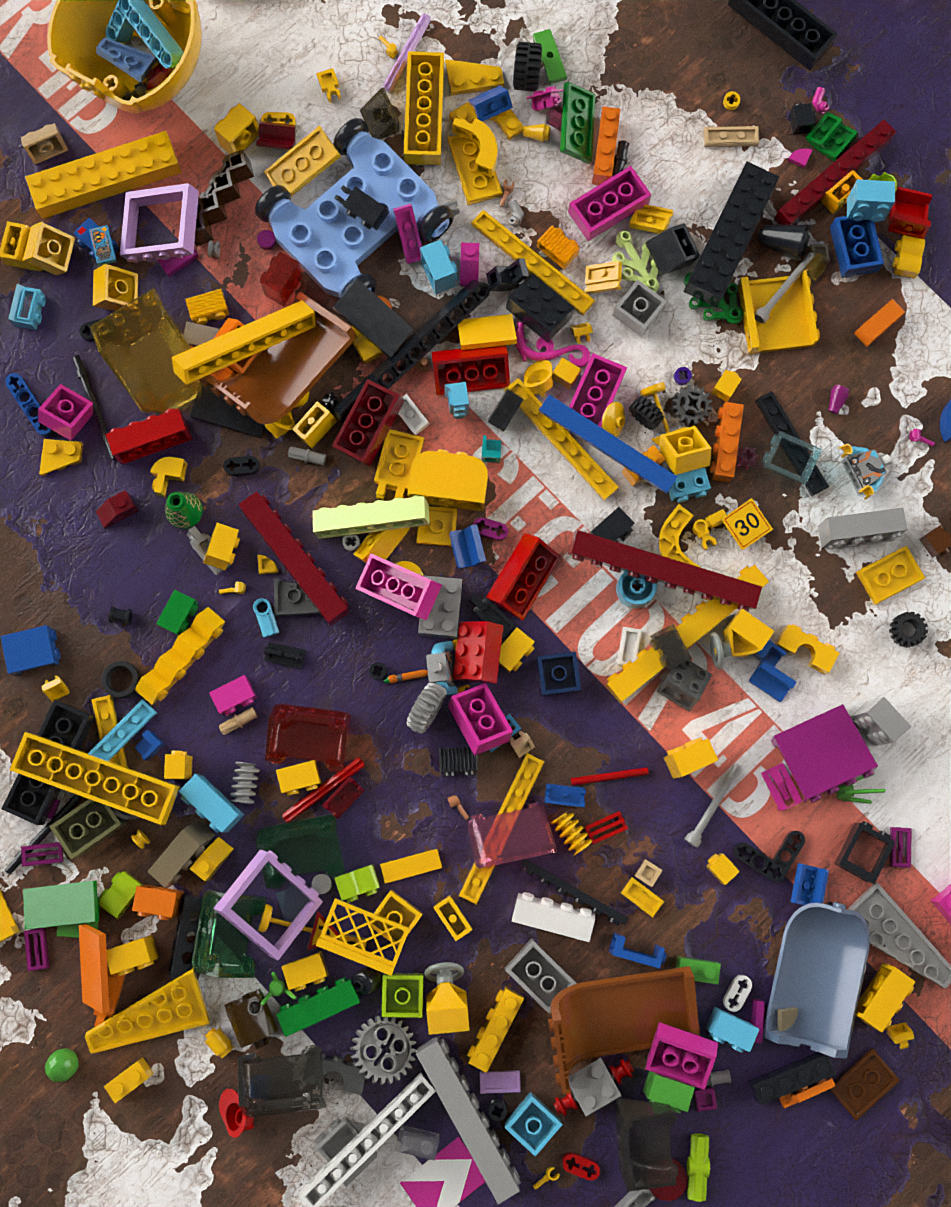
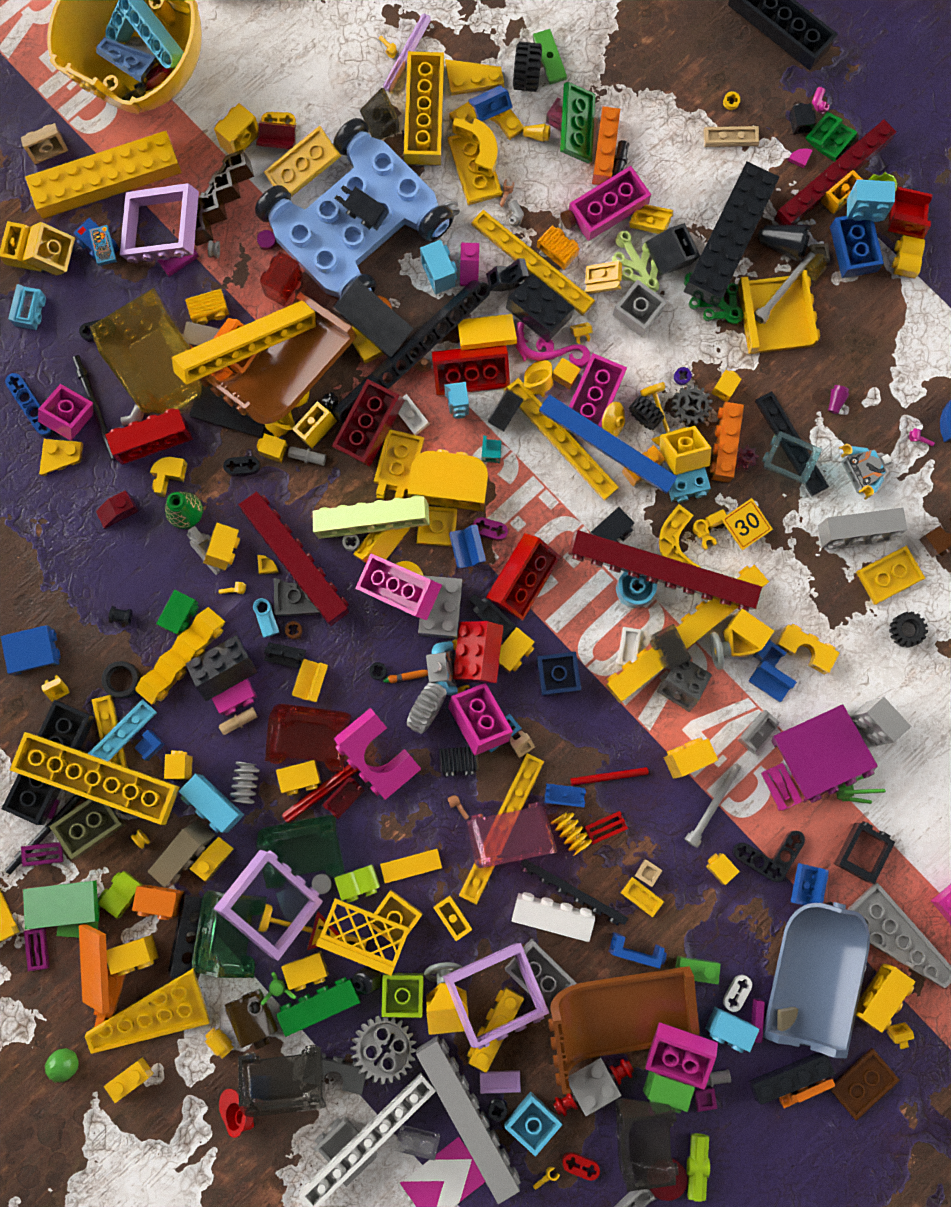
(113, 287): yellow slope -> none
(136, 415): none -> light grey arm
(221, 668): none -> black brick
(272, 447): none -> yellow brick
(299, 629): none -> reddish brown bush
(309, 680): none -> yellow panel
(329, 83): yellow plate -> none
(353, 743): none -> dark pink arch
(408, 232): dark pink plate -> none
(517, 1024): none -> lavender window
(543, 100): dark pink hinge -> none
(568, 219): none -> reddish brown tile
(758, 731): none -> light grey hinge
(879, 322): orange beam -> none
(908, 838): magenta tile -> none

